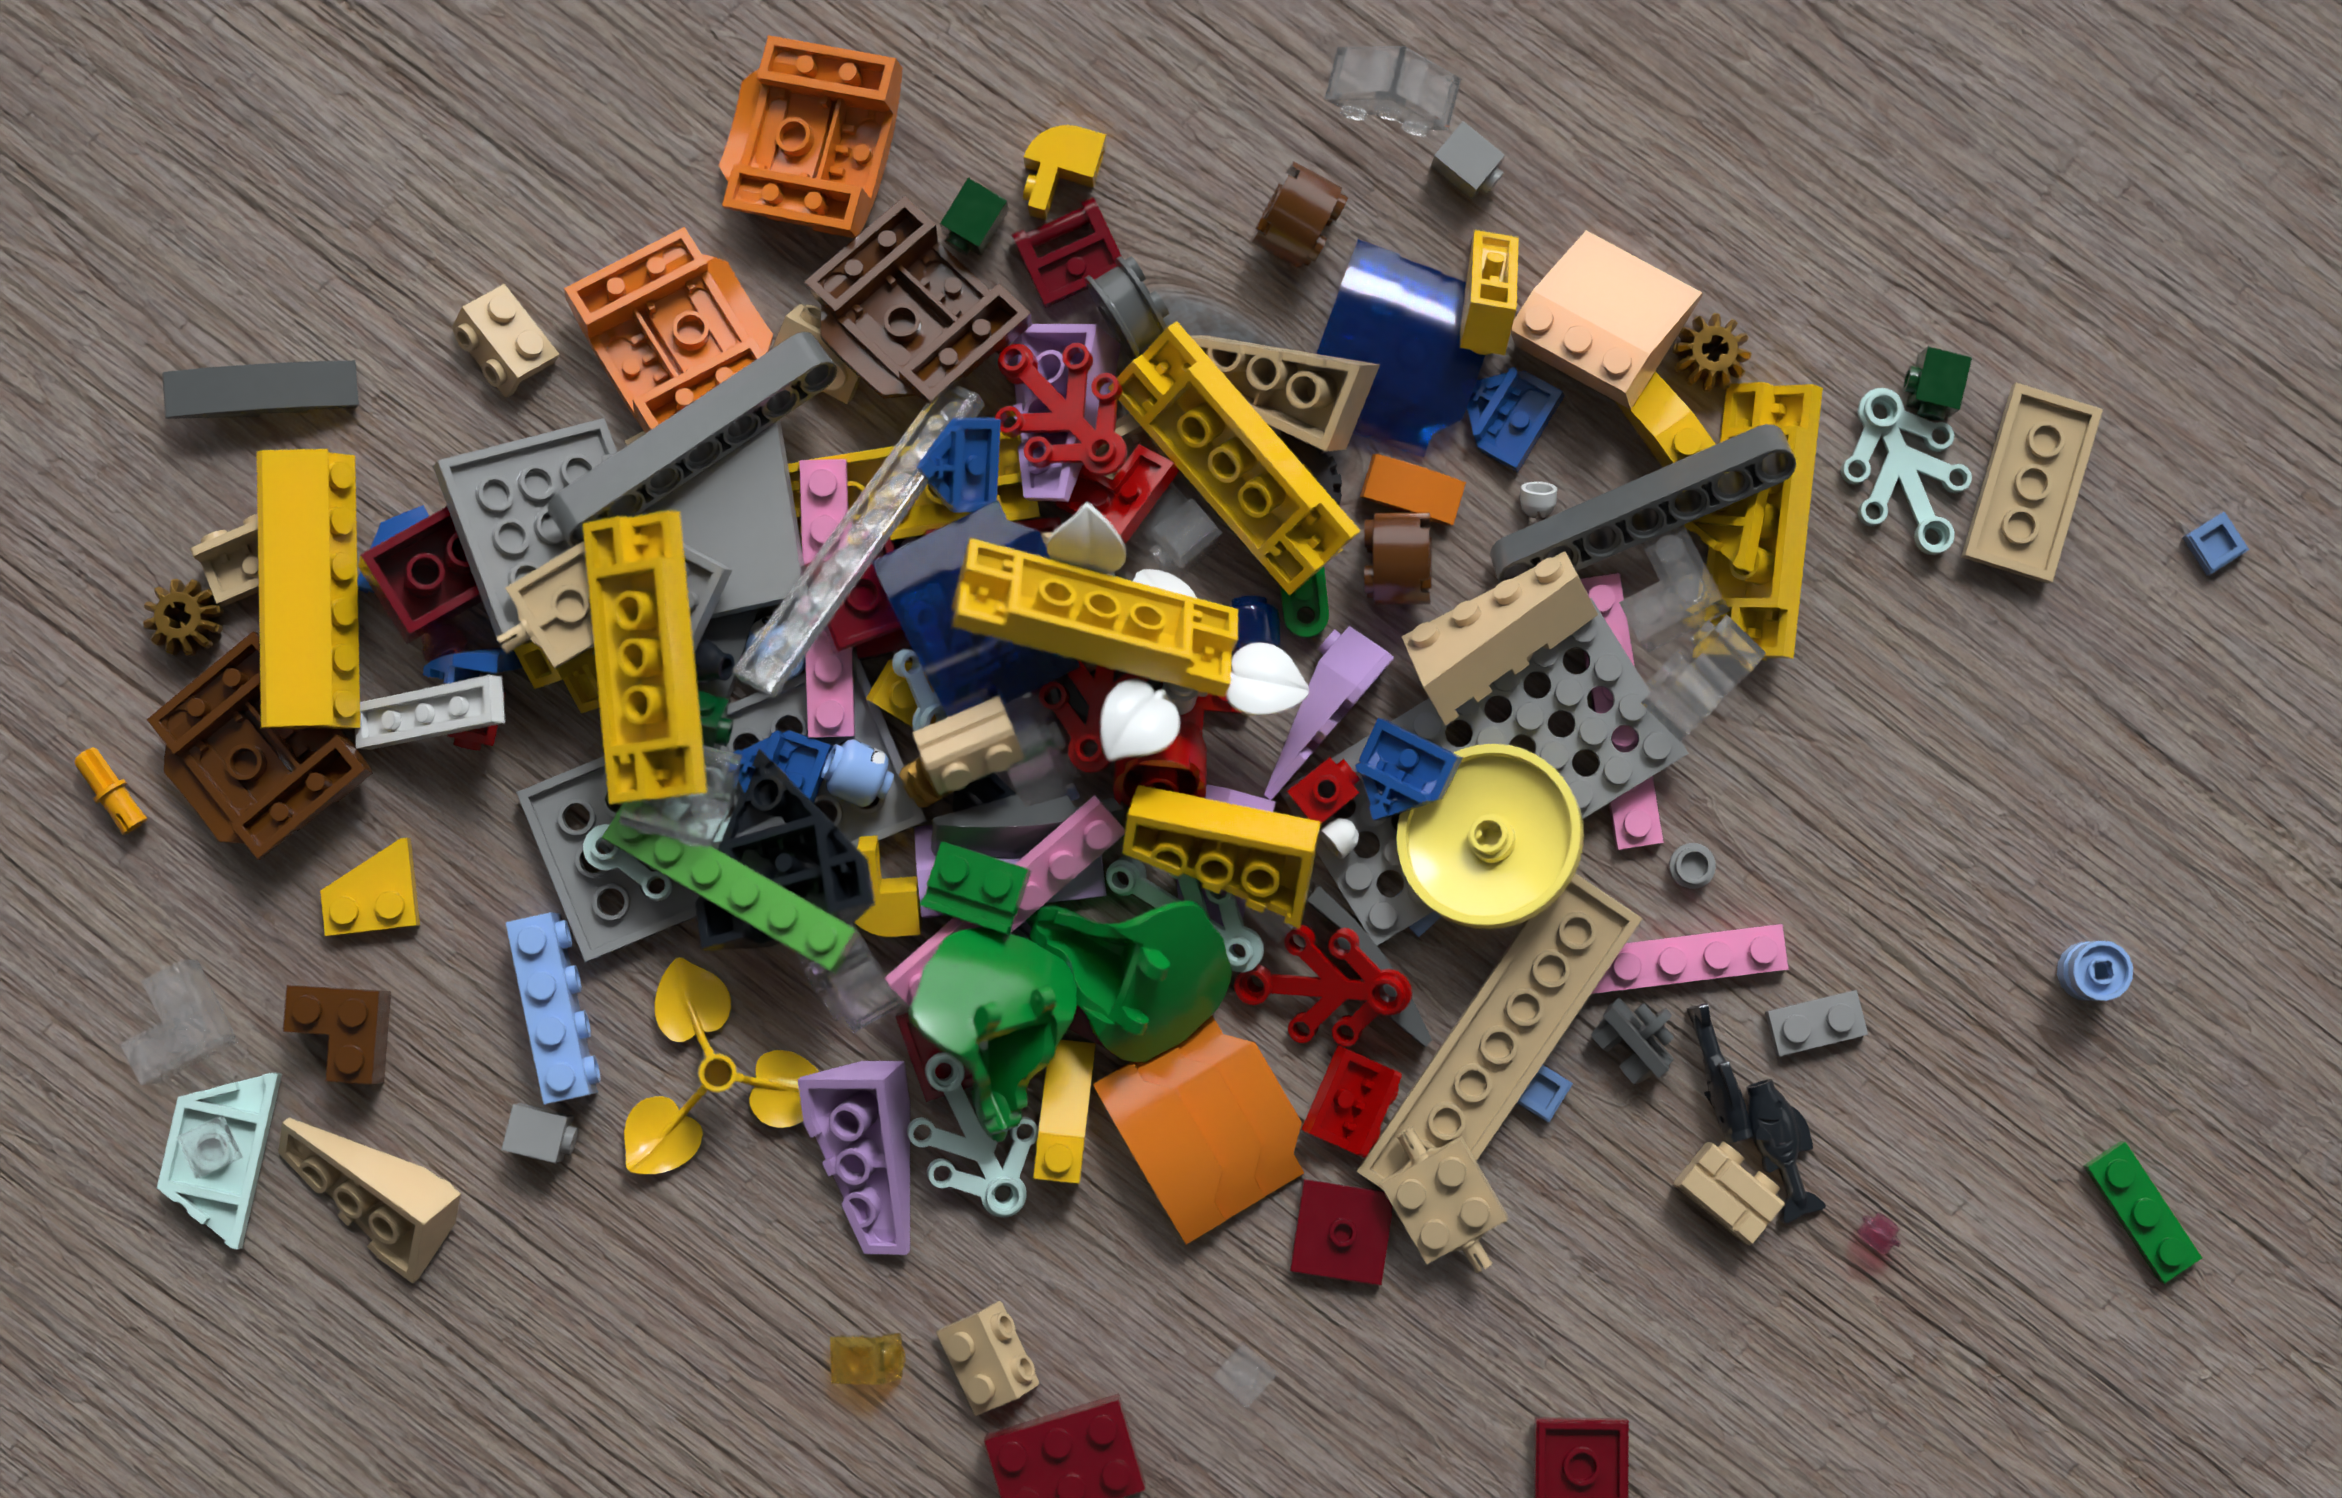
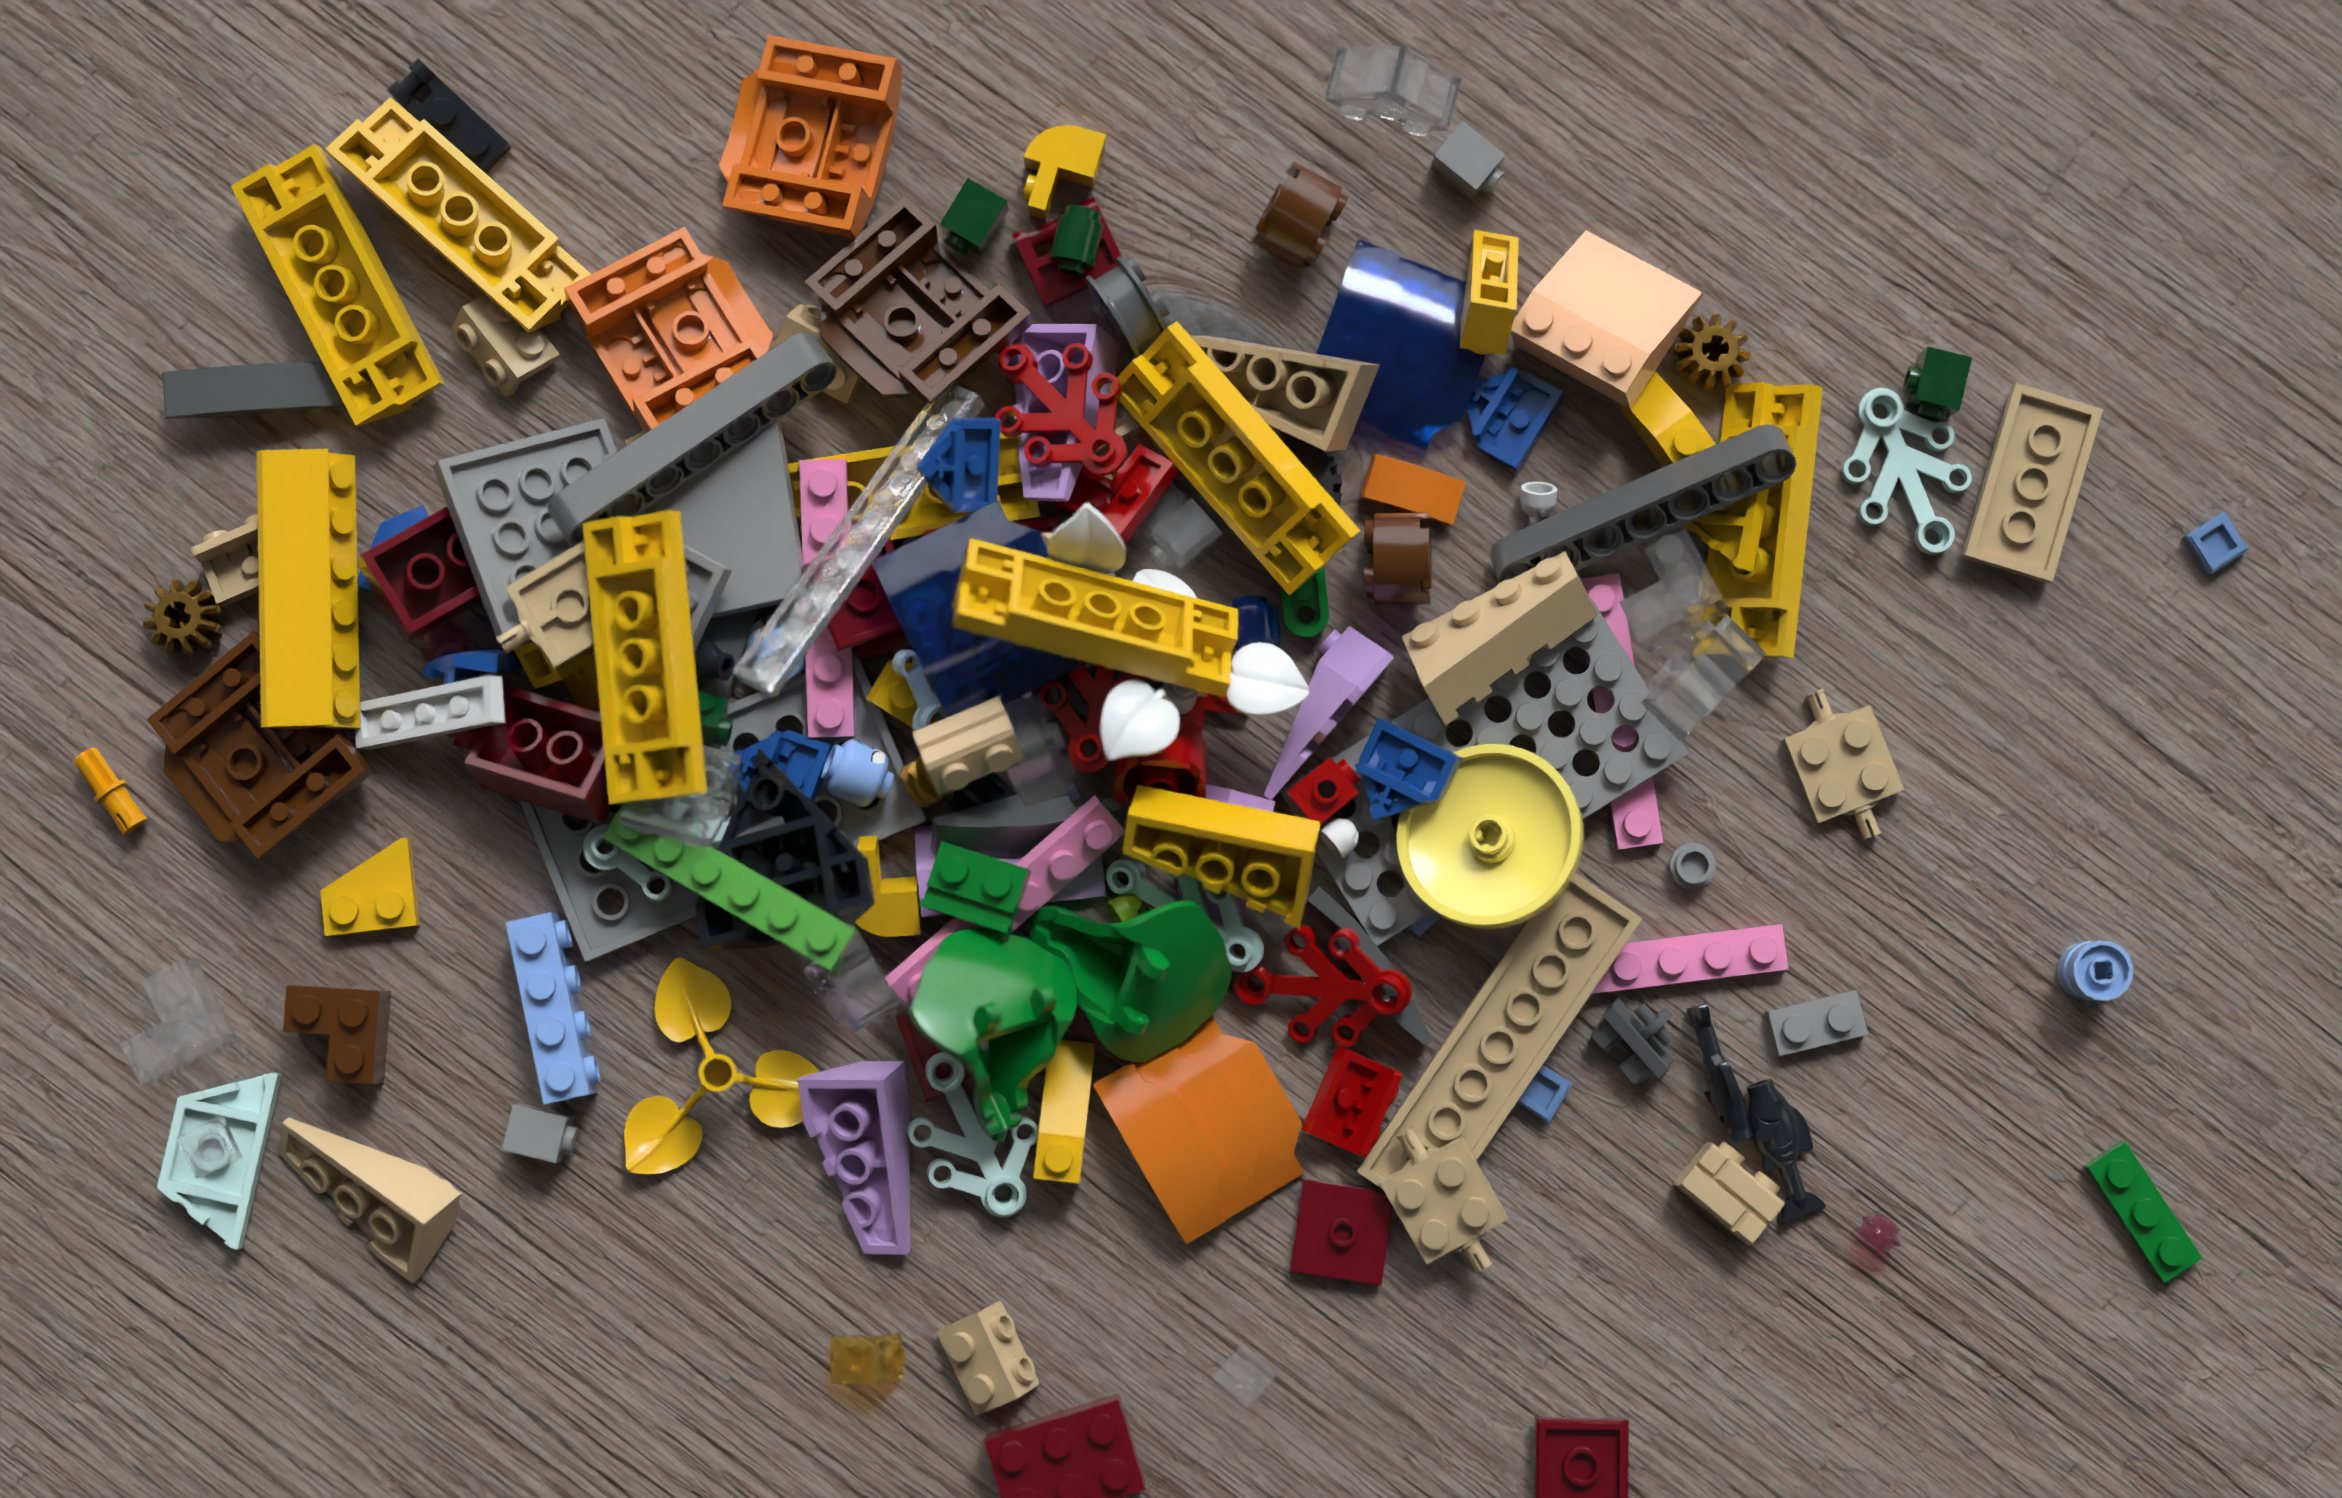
(338, 286): none -> yellow slope
(450, 116): none -> black plate
(460, 213): none -> yellow slope
(544, 756): none -> dark red brick
(1077, 240): none -> dark green brick
(1125, 907): none -> lime hinge
(1843, 764): none -> tan plate

